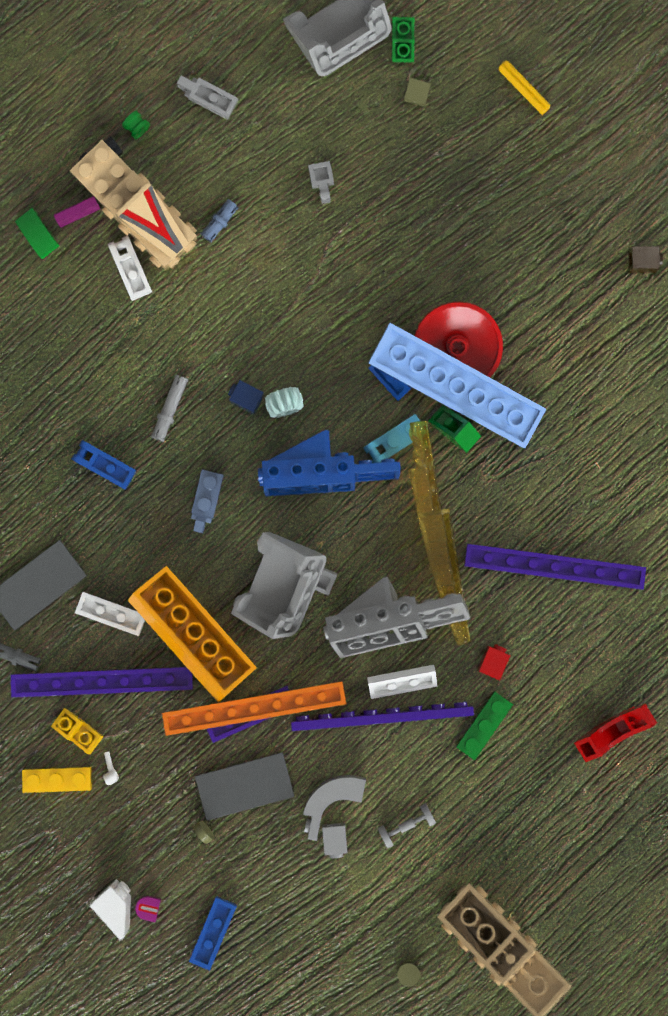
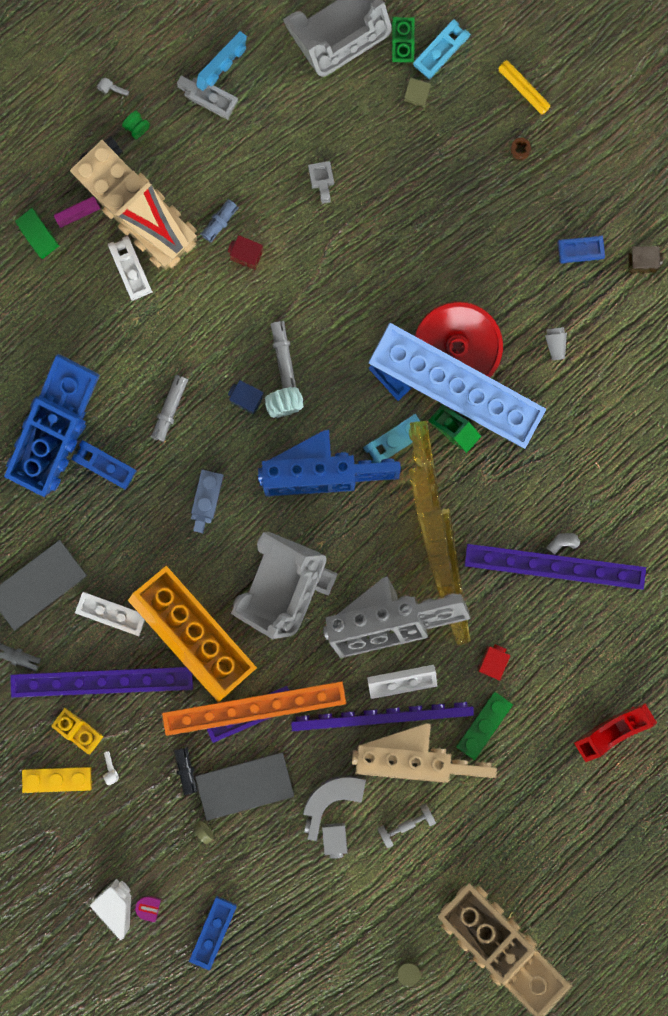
(52, 427): none -> blue wedge
(105, 85): none -> light grey hand
(185, 771): none -> black pin
(222, 61): none -> dark azure plate
(245, 252): none -> dark red brick
(281, 346): none -> light grey pin
(409, 748): none -> tan wedge
(441, 49): none -> medium azure plate
(519, 156): none -> reddish brown bush
(556, 342): none -> light grey cone
(563, 539): none -> light grey arm
(581, 249): none -> blue plate

